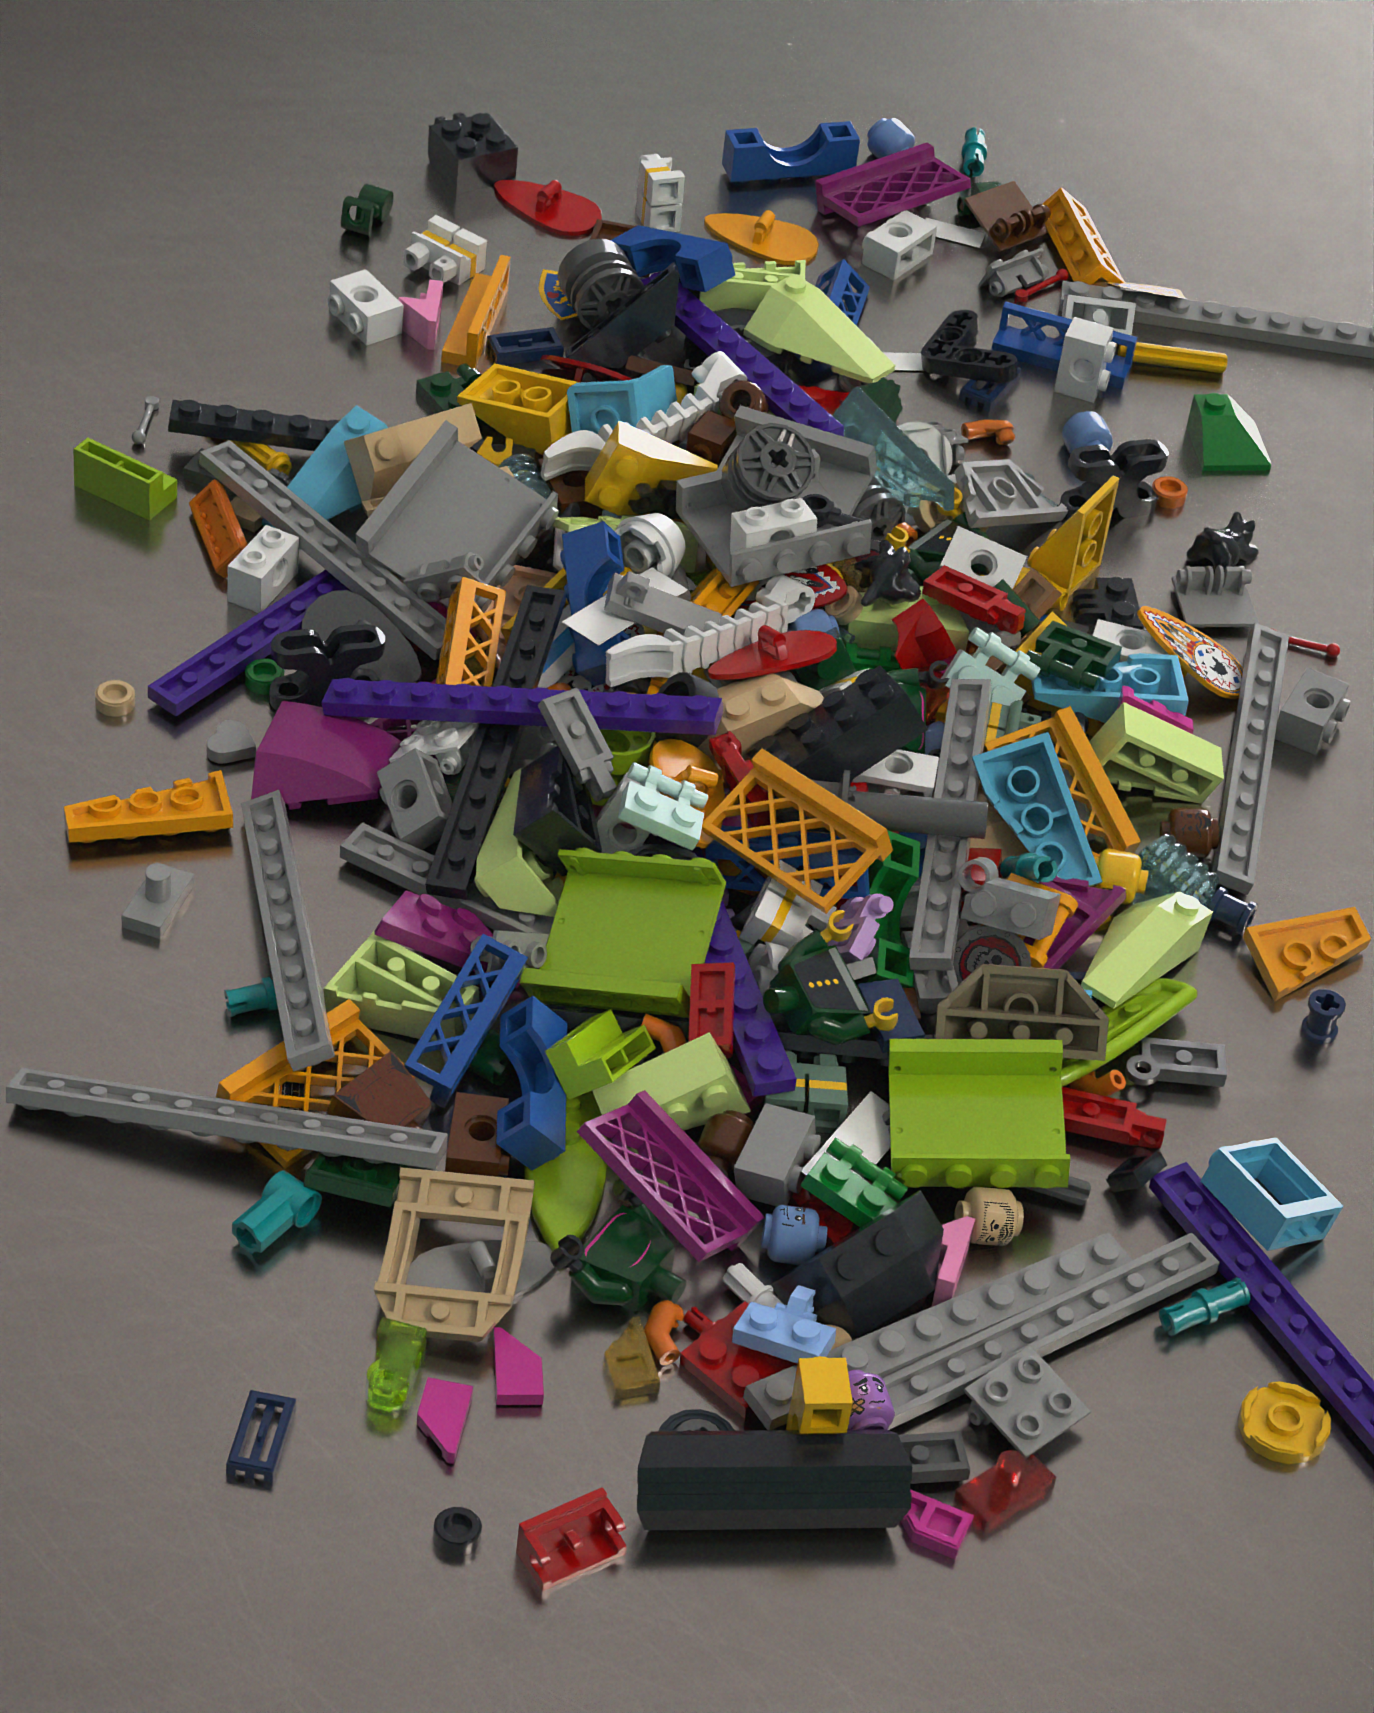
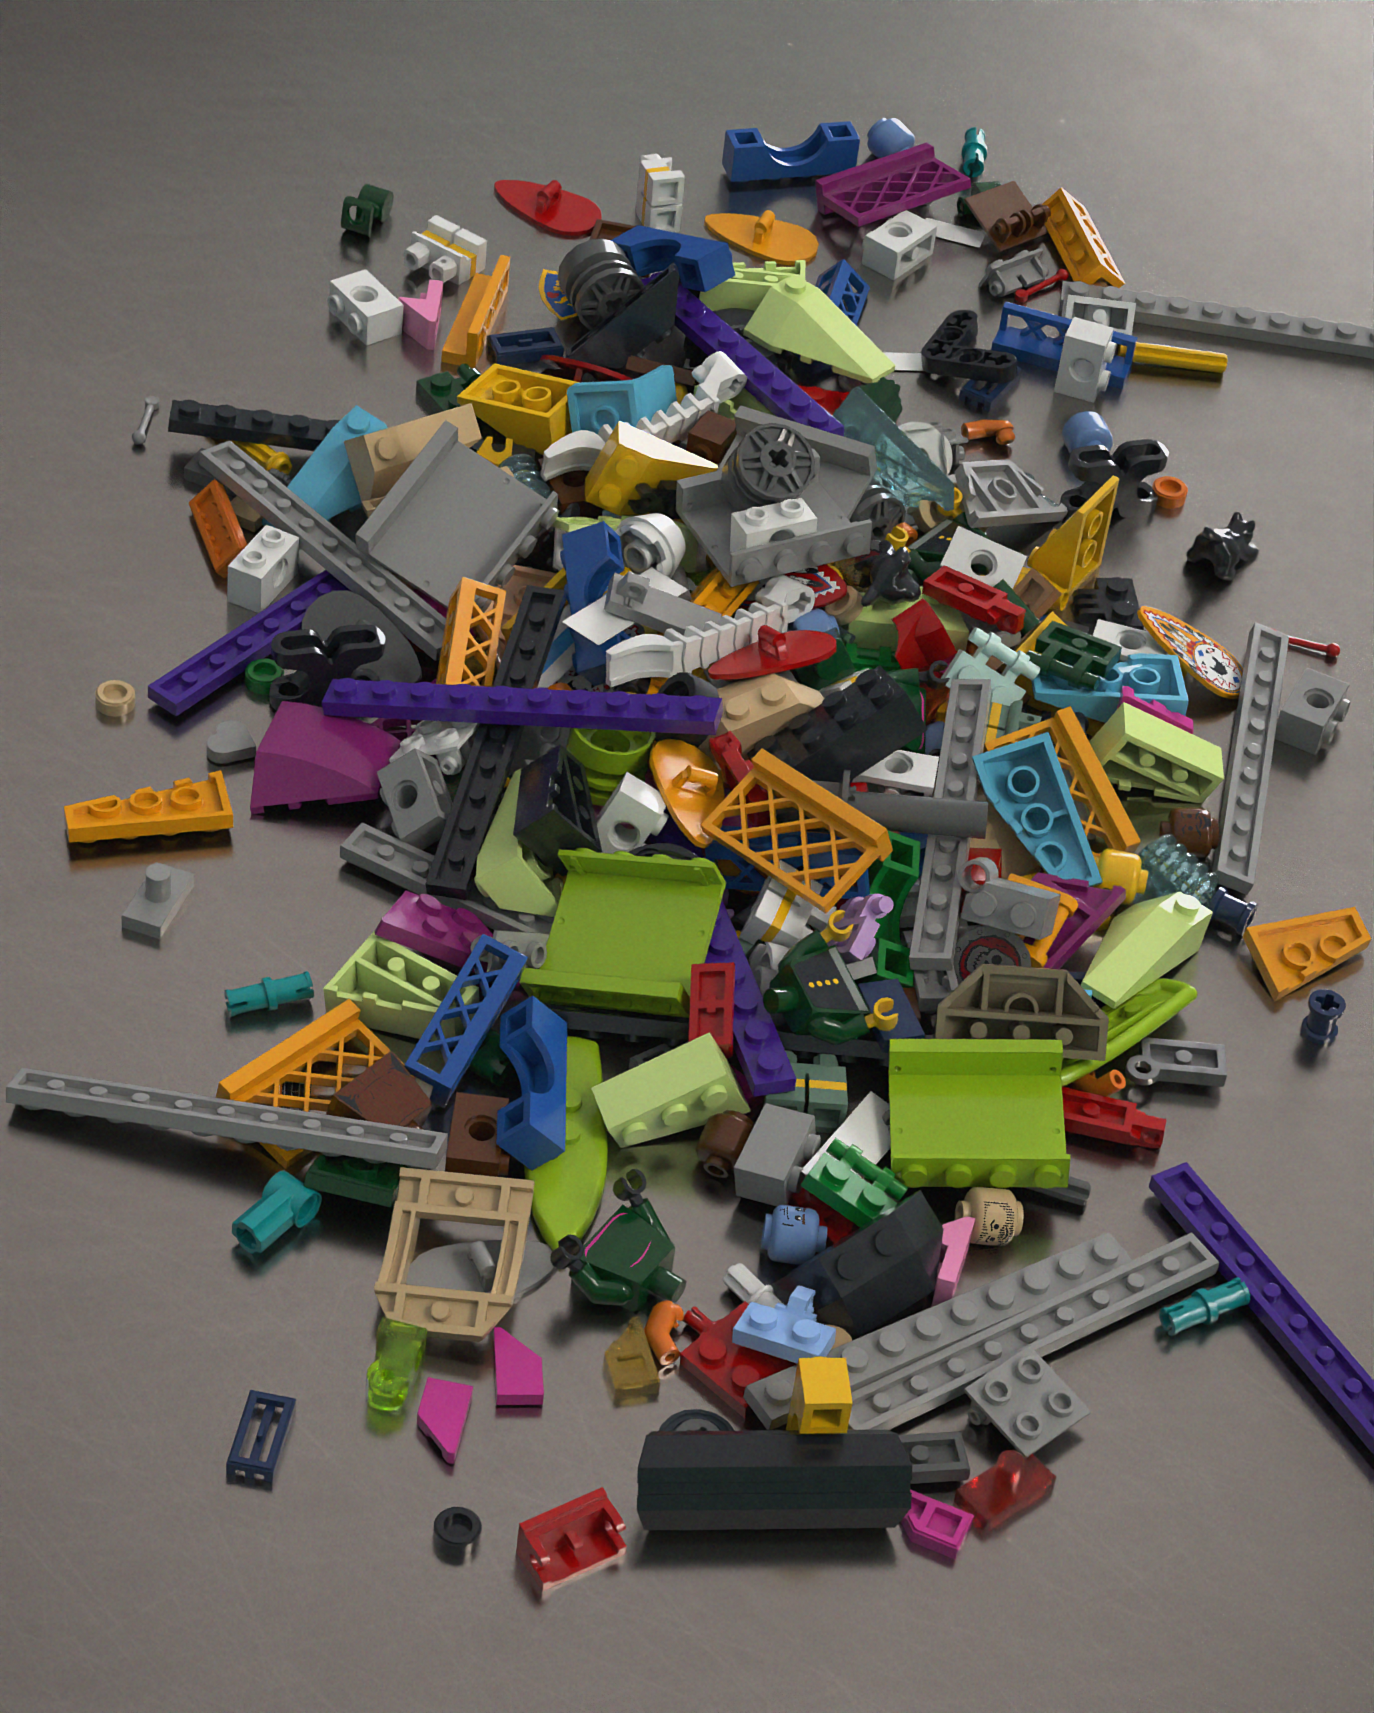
(122, 479): lime piece -> none
(287, 932): light grey plate -> none
(440, 578): light grey hinge -> none
(471, 151): black hinge -> none
(580, 741): light grey hinge -> none
(597, 1053): lime piece -> none
(659, 814): light aqua plate -> none
(667, 1034): orange arm -> none
(692, 1178): magenta fence -> none
(744, 394): reddish brown head -> none
(826, 512): black plate -> none
(871, 1402): medium lavender head -> none
(1030, 867): teal pin -> none
(1136, 1171): black tile -> none
(1150, 289): sticker -> none
(1216, 597): light grey hinge -> none
(1225, 435): green slope -> none
(1284, 1423): yellow tile -> none
(1306, 1204): medium azure window -> none

